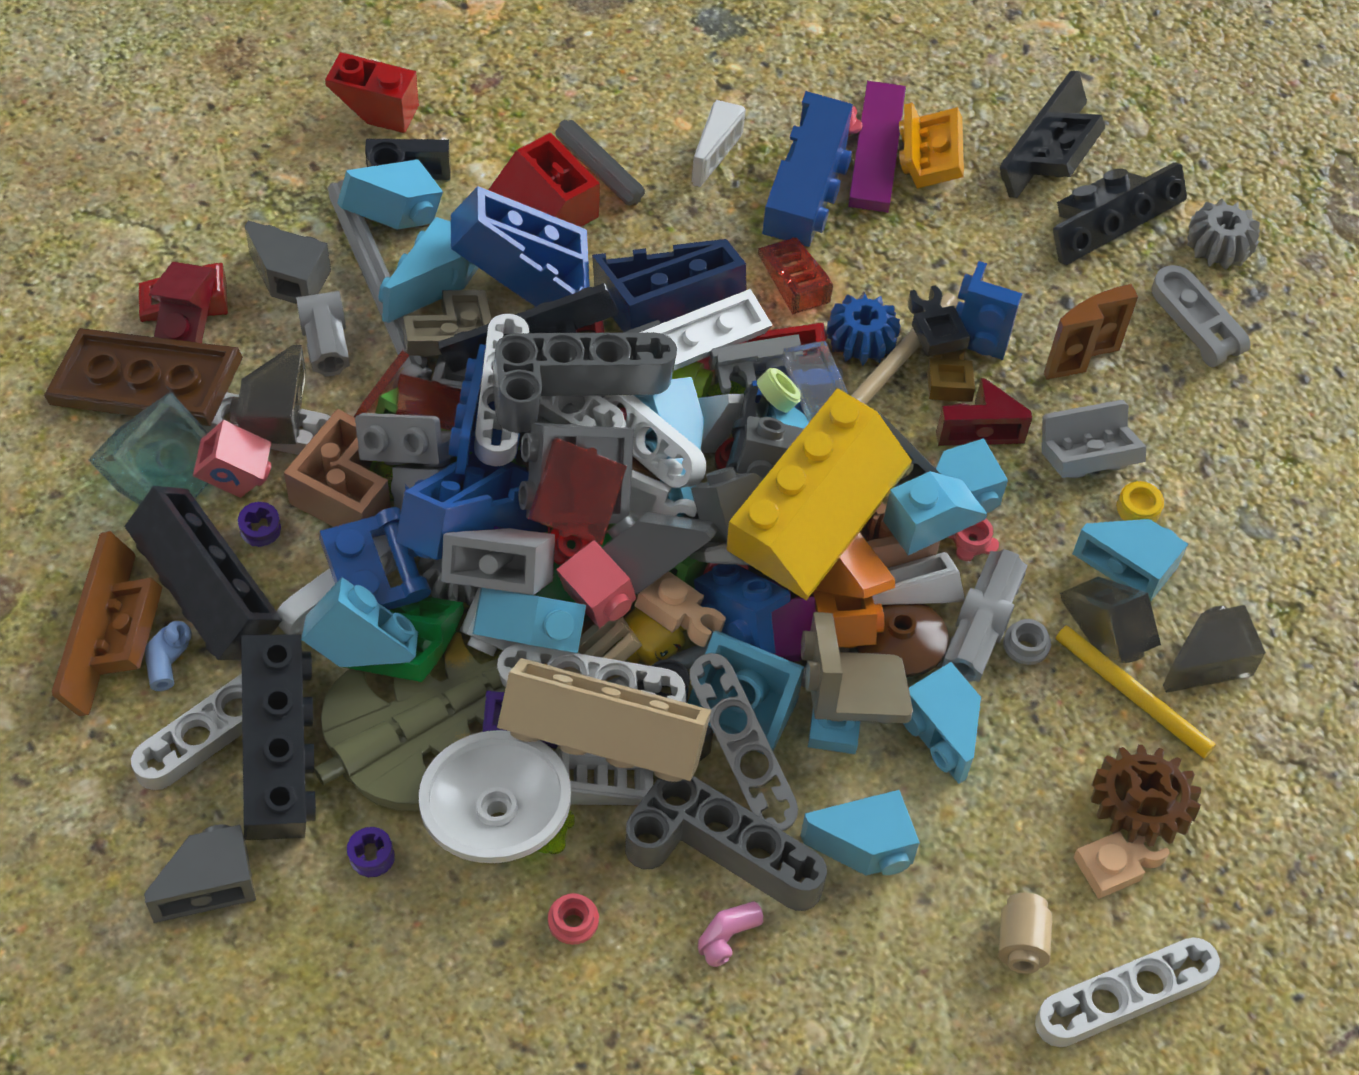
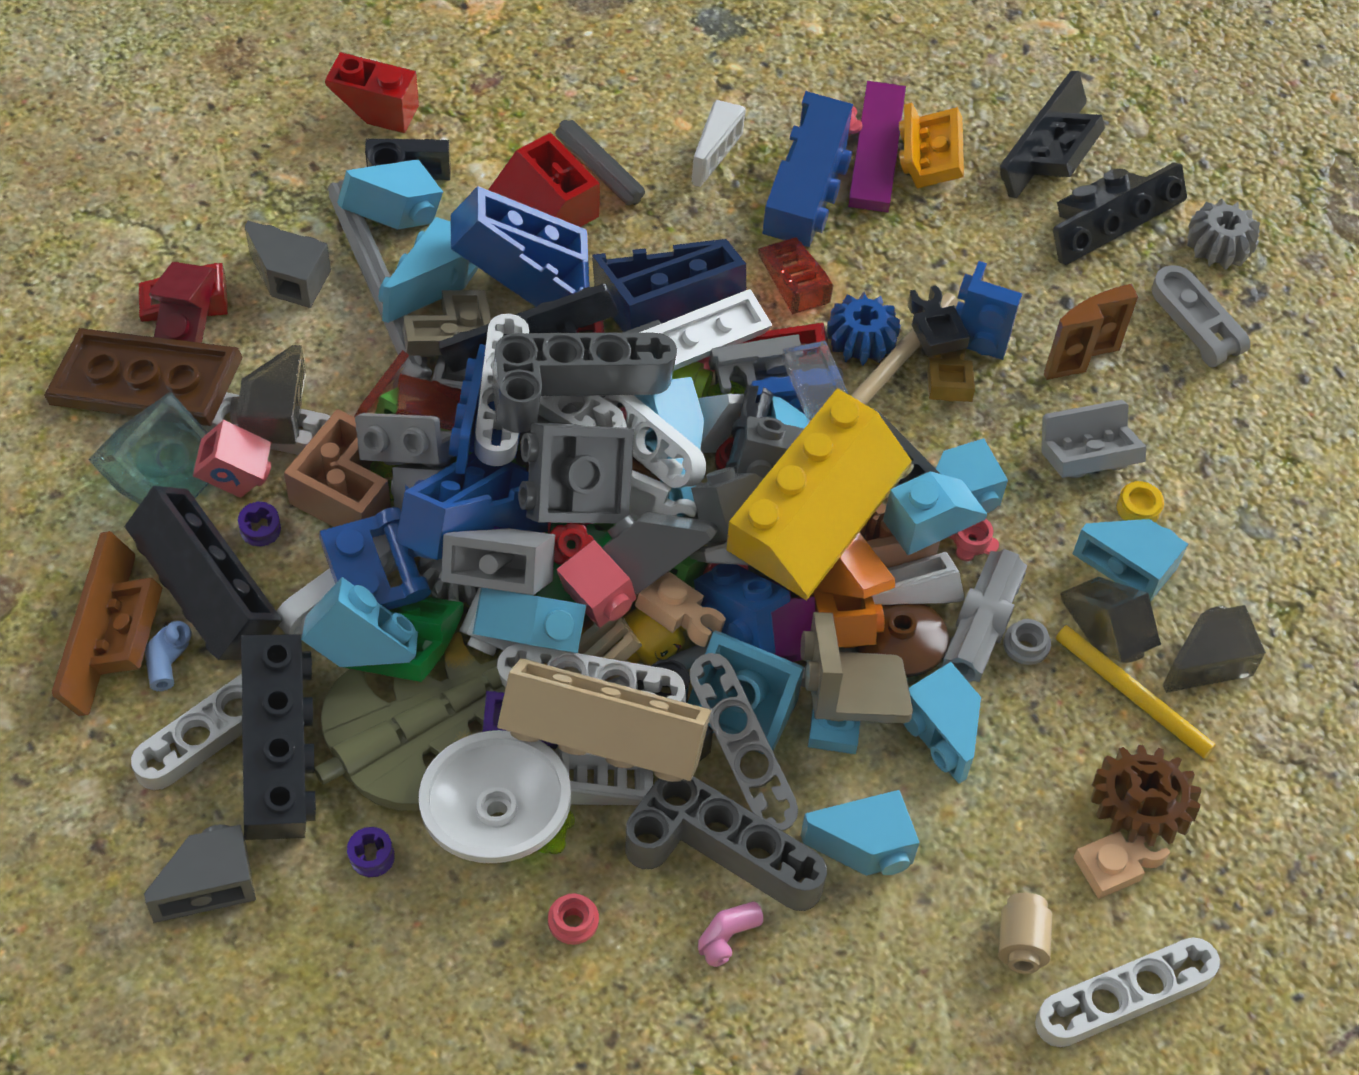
(324, 327): light grey piece -> none
(577, 491): clear red piece -> none
(779, 389): yellowish green tile -> none
(993, 417): dark red slope -> none

